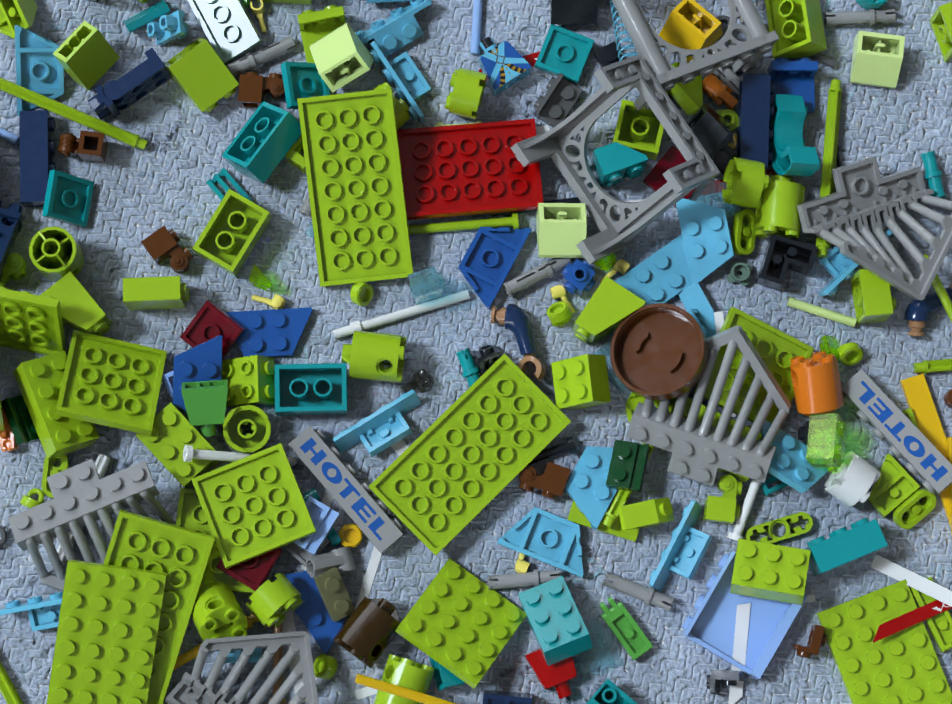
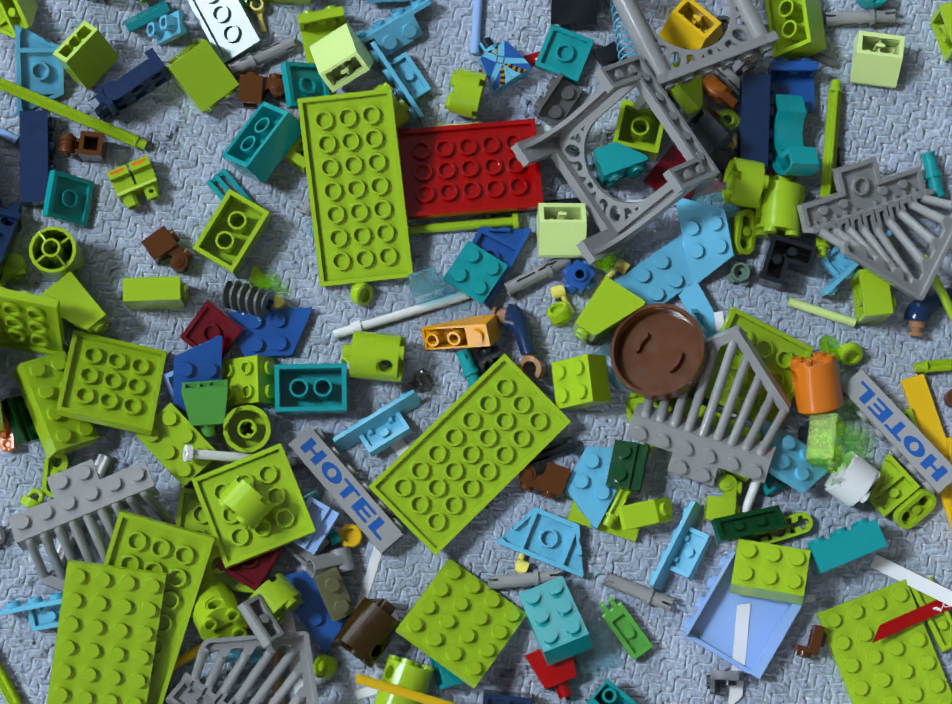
(145, 182): none -> lime hips
(246, 501): none -> lime brick
(248, 298): none -> dark grey piece
(261, 621): none -> light grey brick
(462, 333): none -> light orange slope
(475, 272): none -> teal plate
(748, 524): none -> dark green plate

